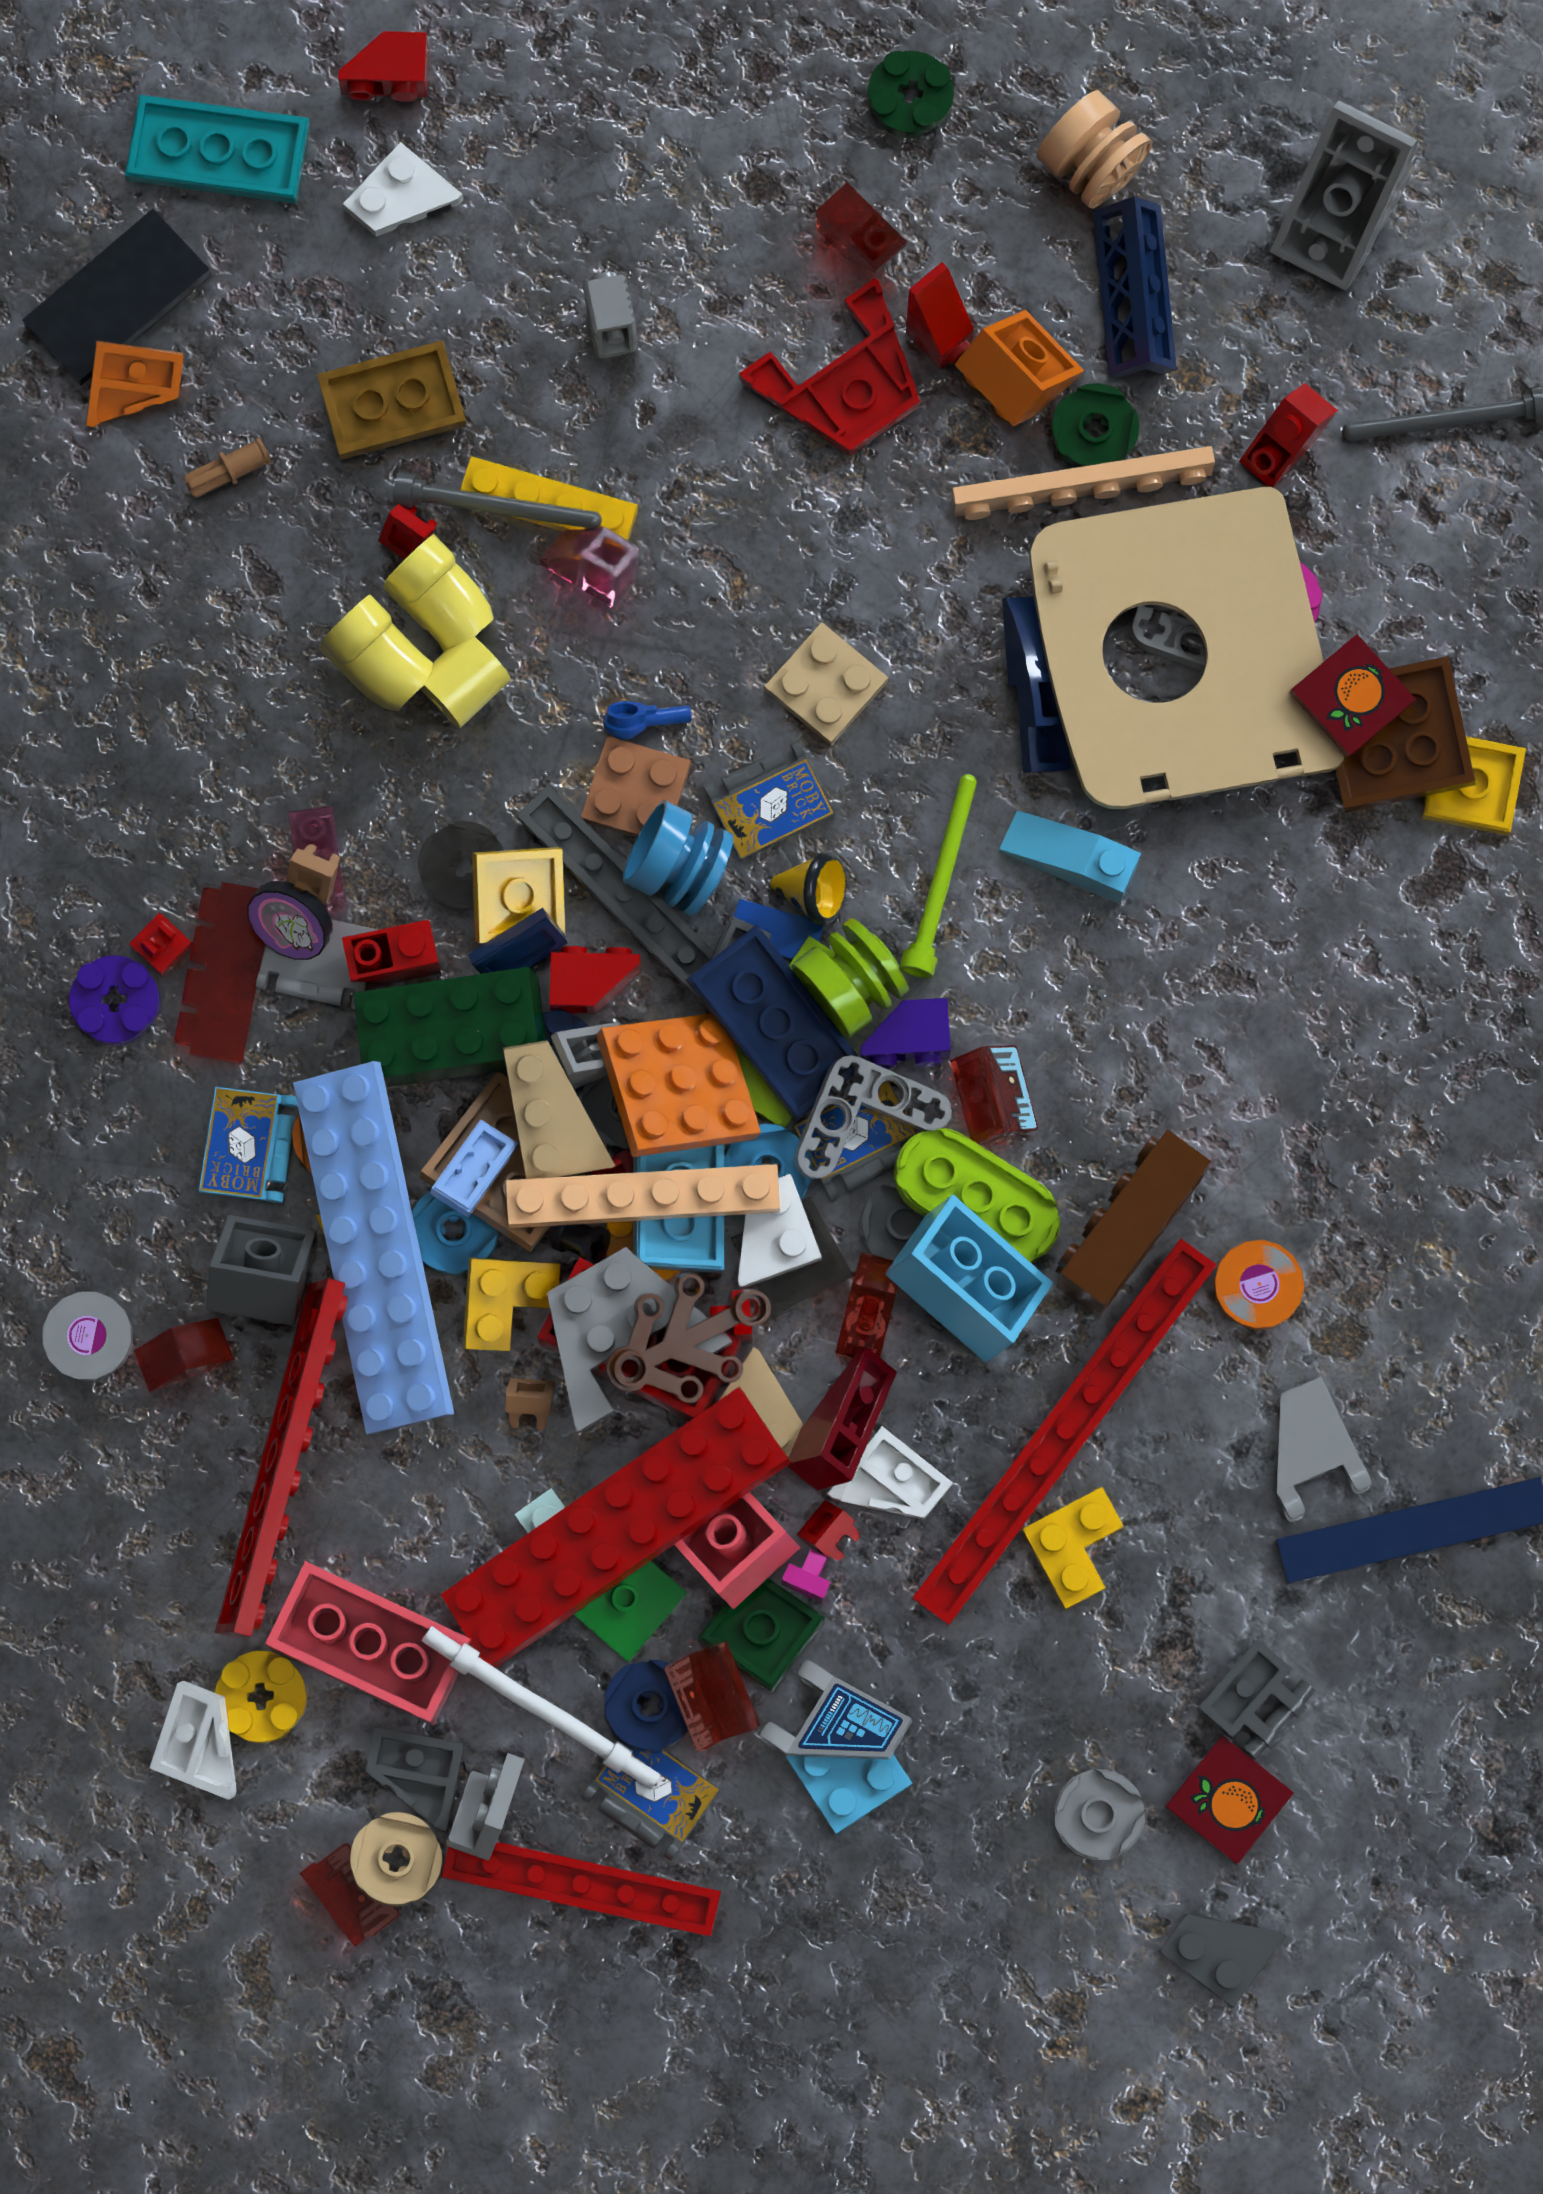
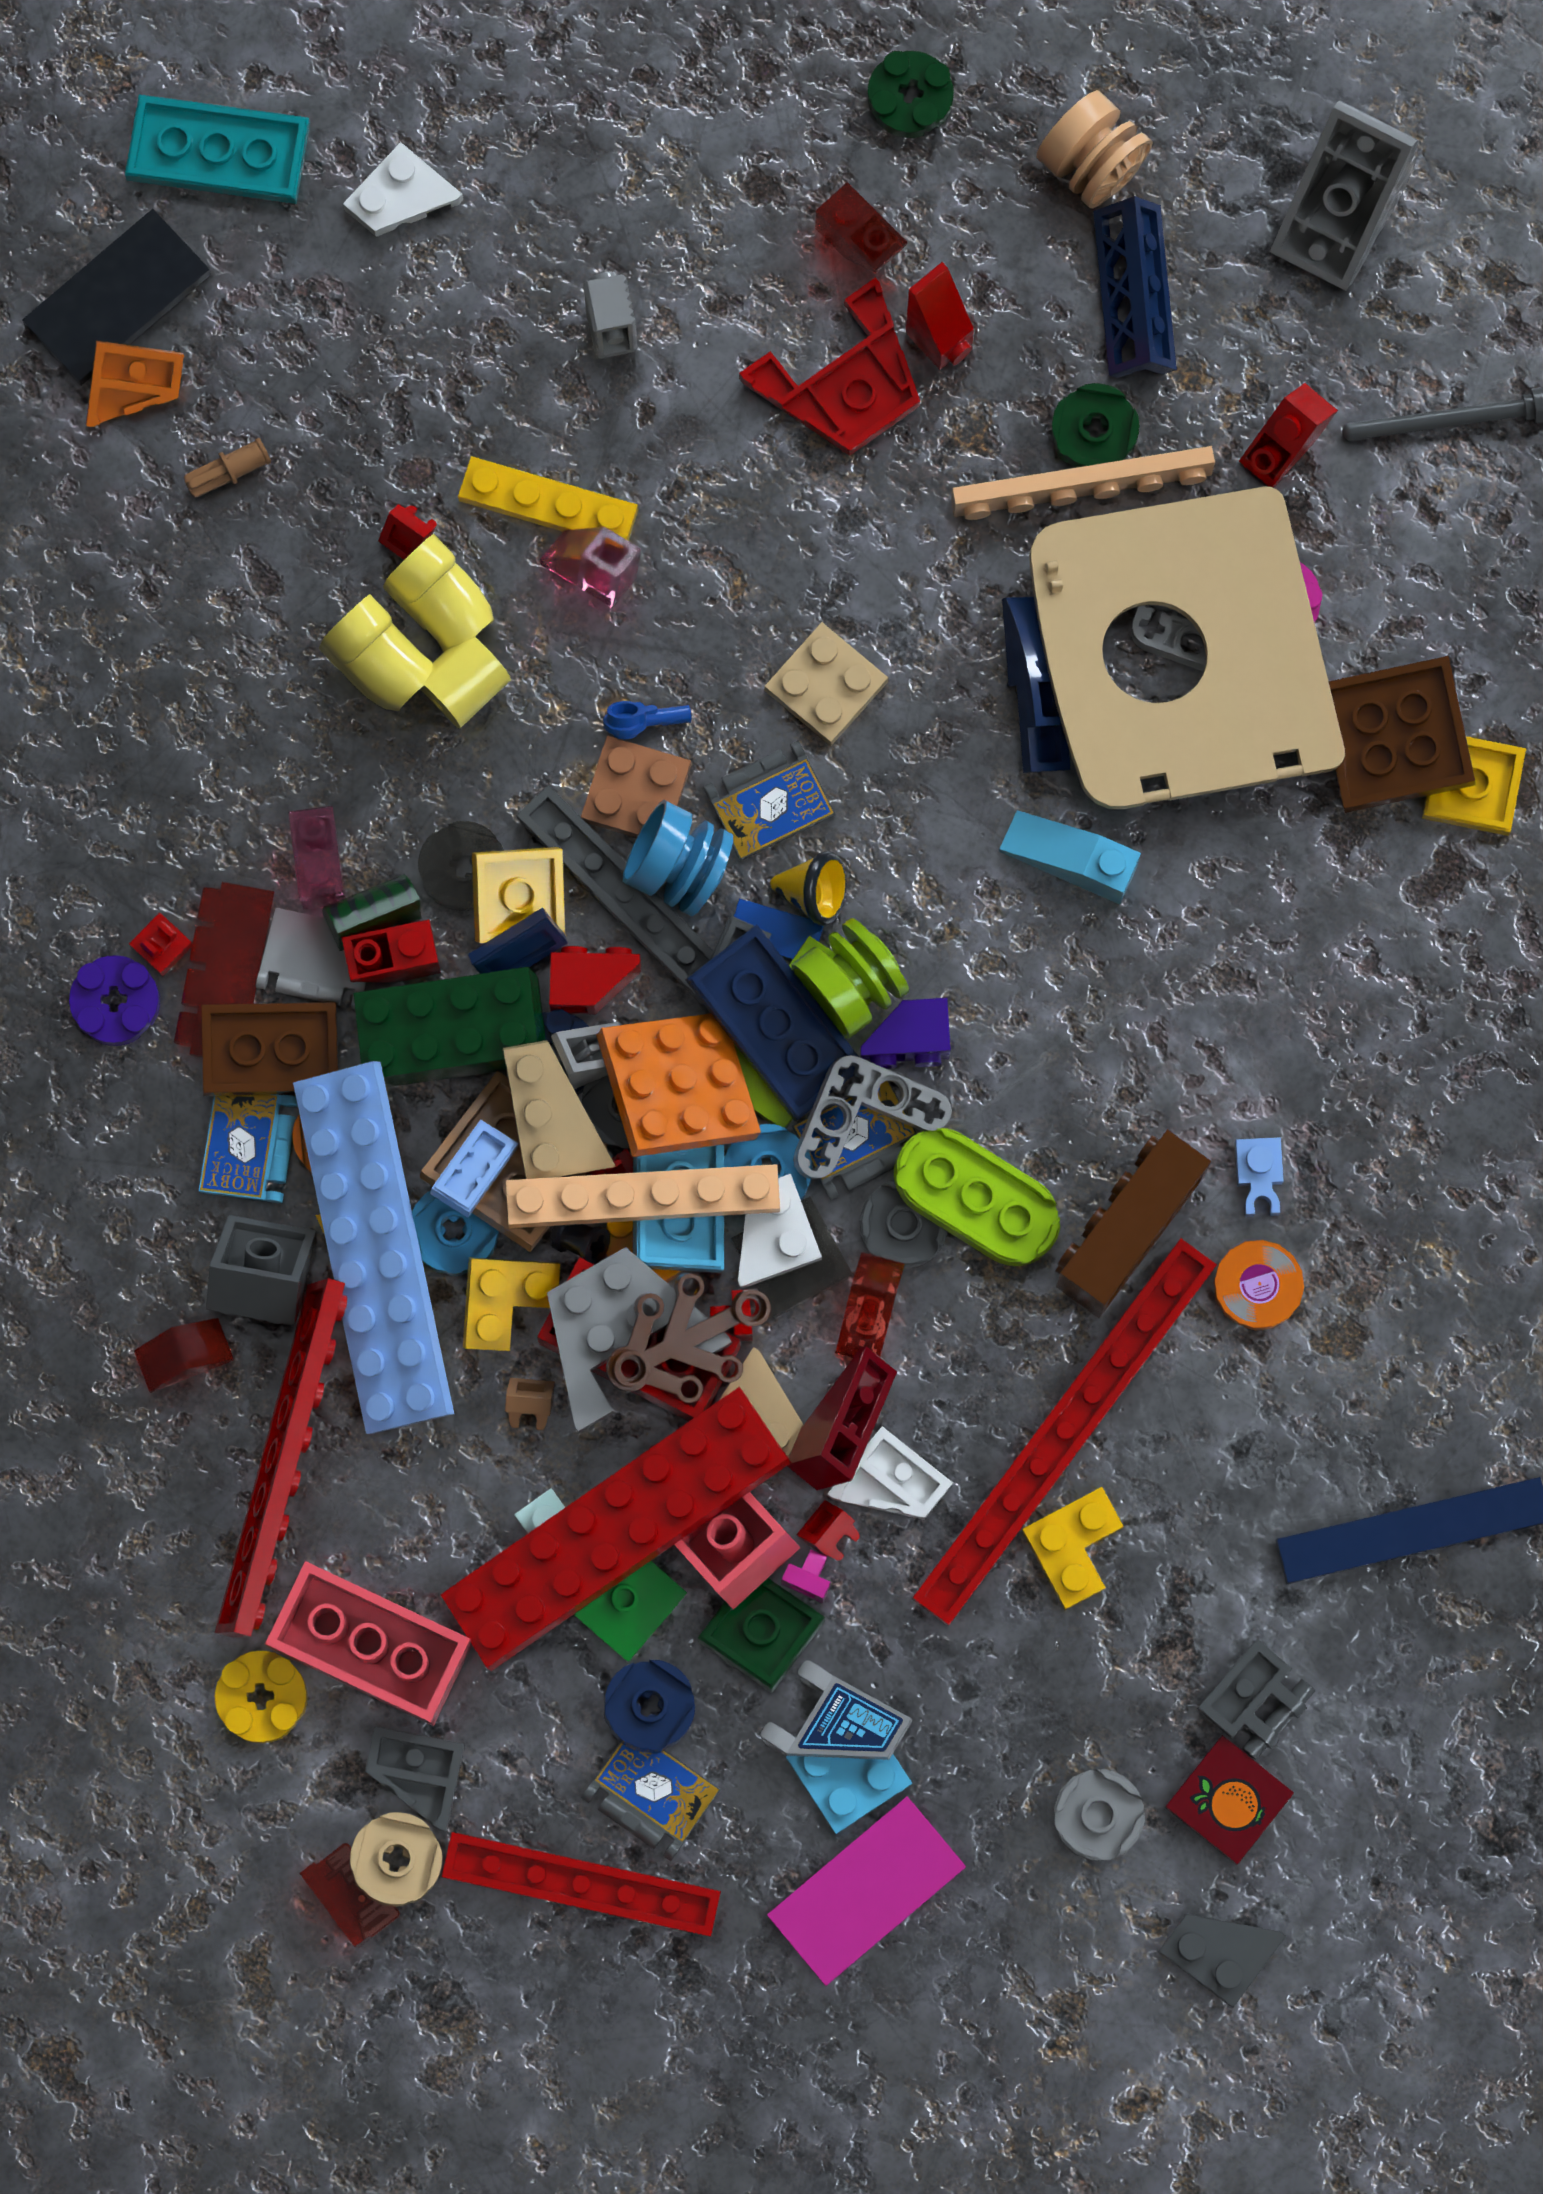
(87, 1336): light grey tile -> none
(197, 1741): white wing -> none
(266, 1046): none -> reddish brown plate
(289, 920): tile -> none
(313, 873): medium nougat tile -> none
(373, 909): none -> dark green brick
(388, 66): red slope -> none
(391, 399): pearl gold plate -> none
(413, 491): dark grey piece -> none
(484, 1808): light grey bracket -> none
(615, 1755): white bar -> none
(711, 1695): clear red panel -> none
(866, 1891): none -> dark pink tile
(920, 957): lime piece -> none
(969, 1278): medium azure brick -> none
(993, 1093): clear red panel -> none
(1018, 367): orange slope -> none
(1259, 1168): none -> light blue plate
(1312, 1444): light grey flag -> none
(1352, 696): dark red tile -> none

